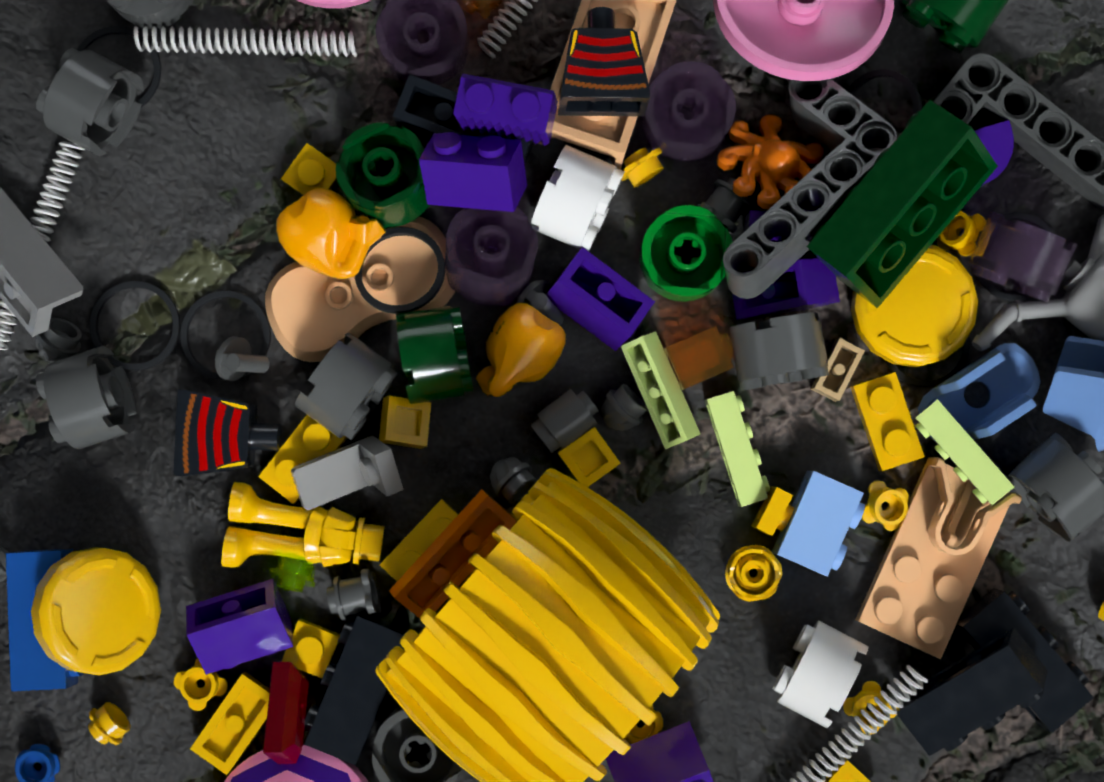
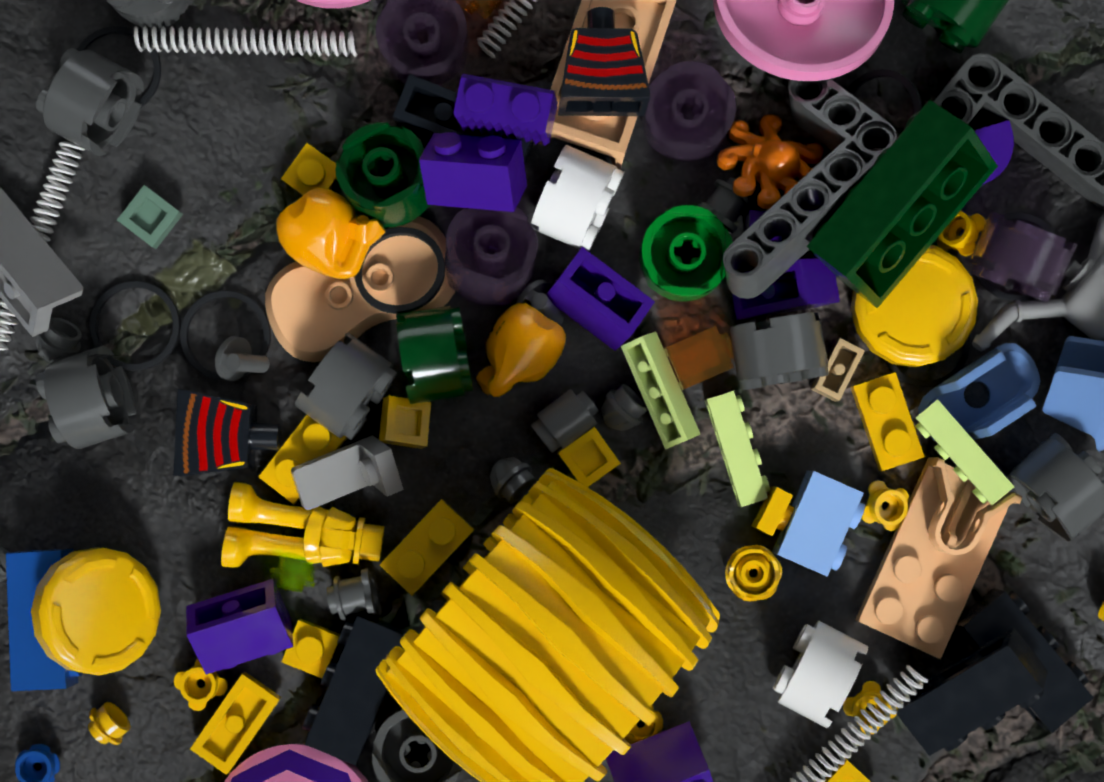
(149, 217): none -> sand green plate
(286, 713): dark red piece -> none
(449, 555): orange plate -> none
(642, 166): yellow plate -> none

